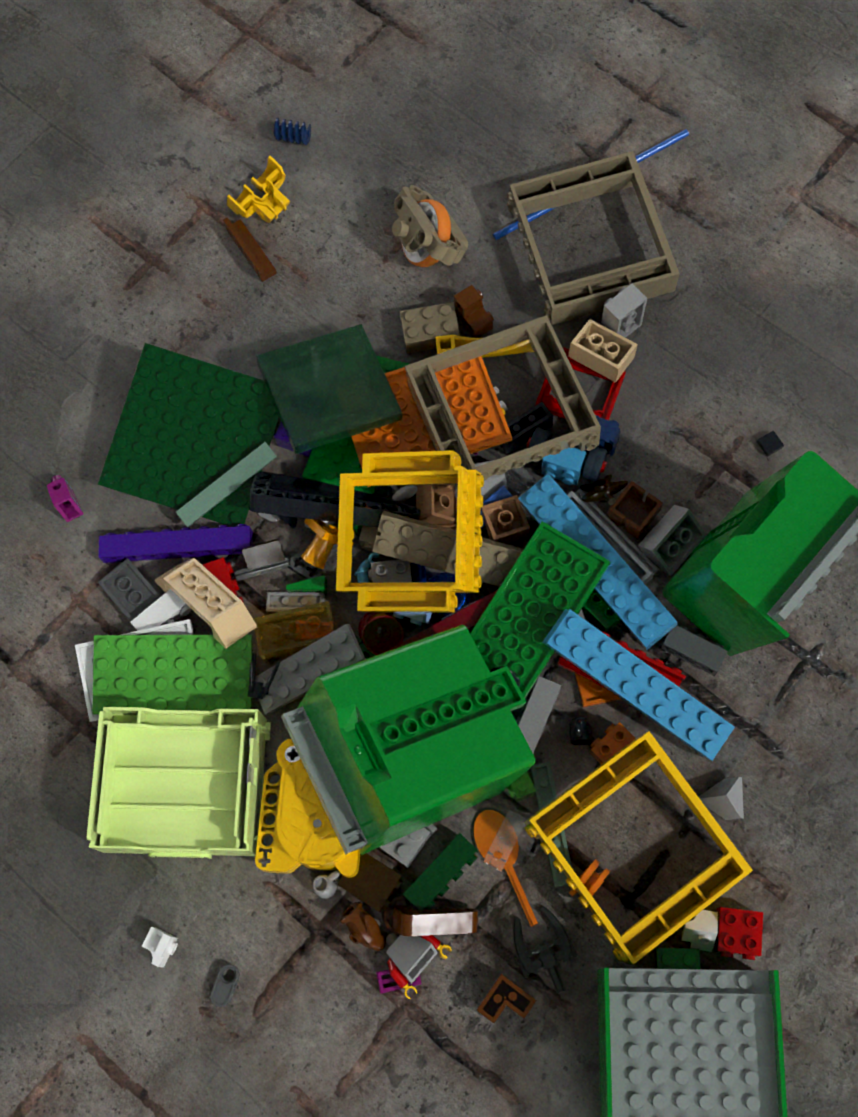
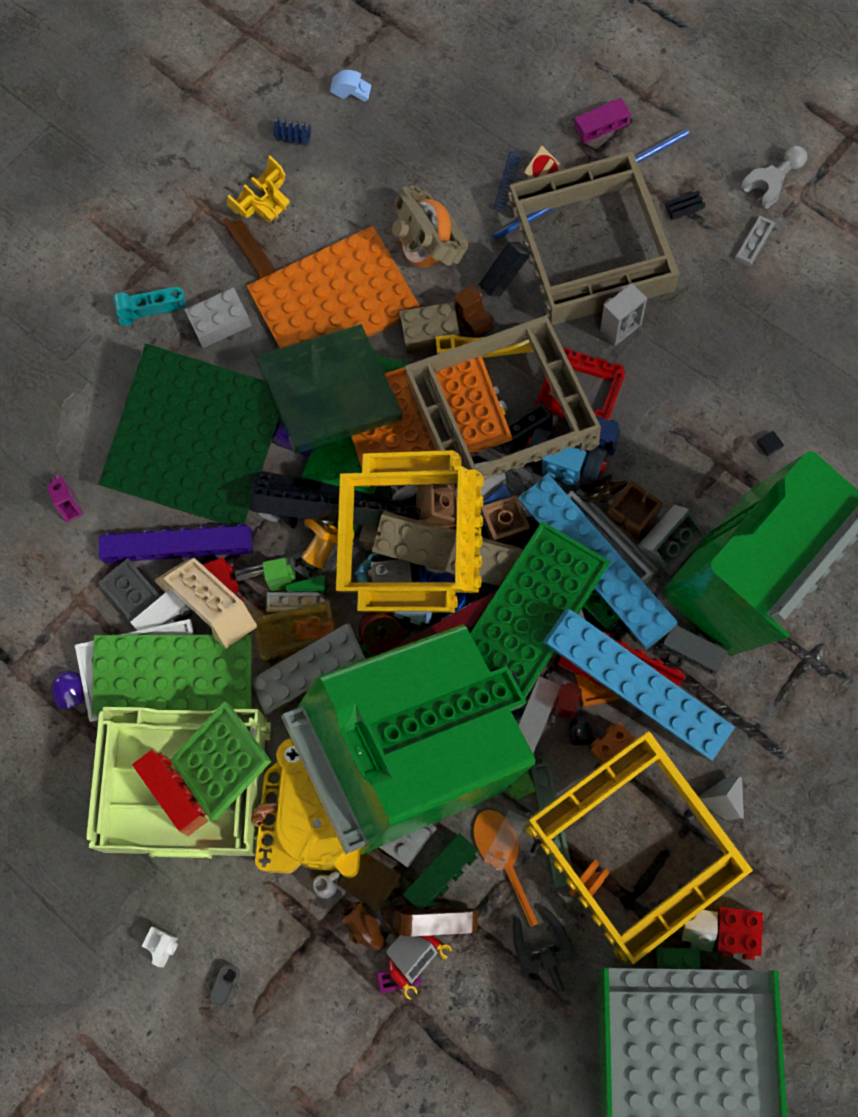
(67, 690): none -> dark purple hair
(128, 307): none -> teal piece
(170, 792): none -> red brick
(218, 317): none -> light grey brick
(220, 761): none -> bright green plate
(226, 484): sand green tile -> none
(256, 688): black plant -> none
(261, 812): none -> dark orange arm
(263, 554): panel -> none
(278, 574): none -> bright green brick
(334, 291): none -> orange plate
(349, 82): none -> light blue brick
(504, 268): none -> black brick
(505, 993): reddish brown brick -> none
(509, 156): none -> blue piece
(542, 164): none -> piece
(568, 701): none -> clear red brick
(602, 120): none -> magenta brick
(602, 350): tan brick -> none
(684, 202): none -> black tile
(754, 241): none -> light grey tile
(772, 178): none -> light grey piece

